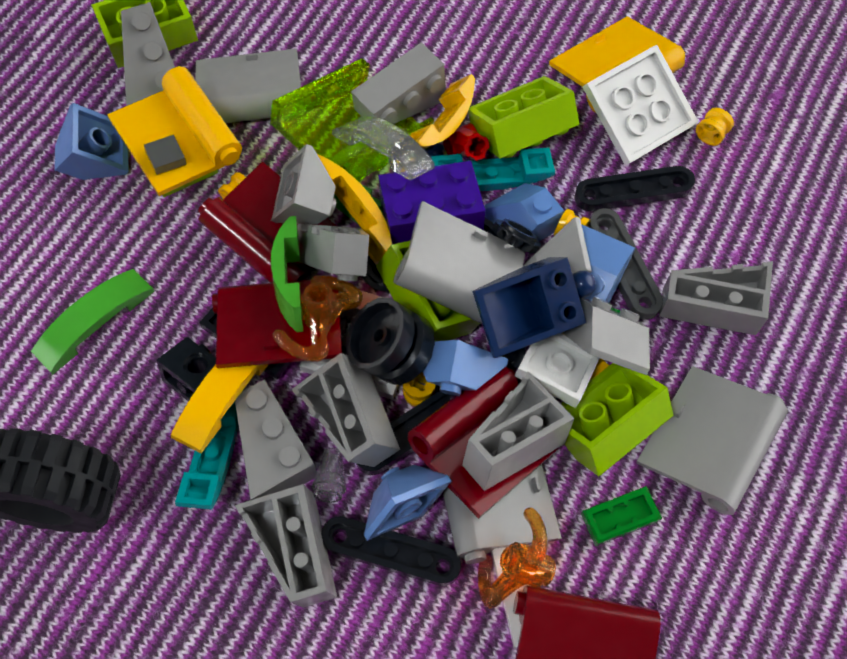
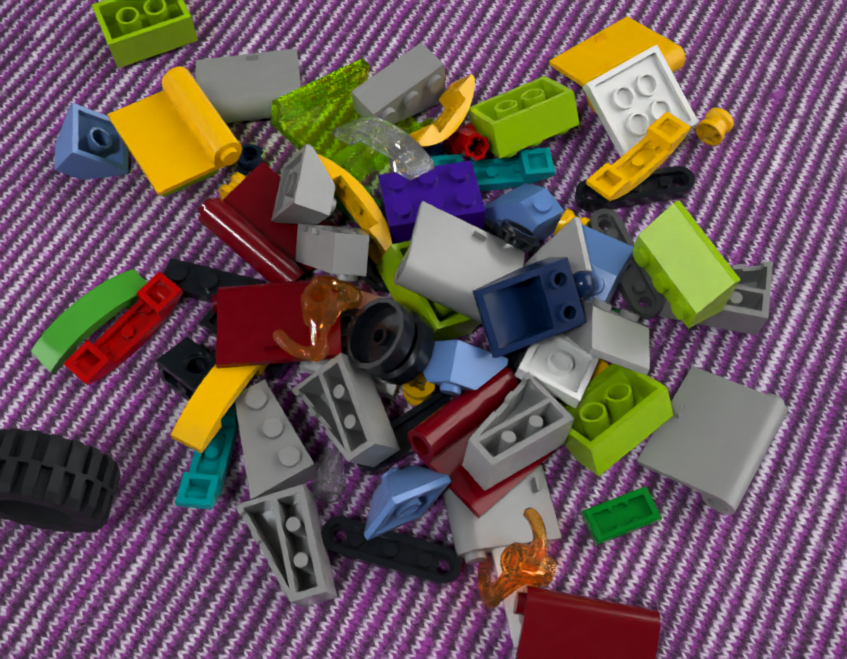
(128, 333): none -> red slope
(143, 52): light grey wedge -> none
(165, 154): dark grey tile -> none
(202, 281): none -> black plate
(249, 152): none -> dark blue plate
(288, 295): bright green slope -> none
(640, 160): none -> yellow slope
(685, 265): none -> lime slope

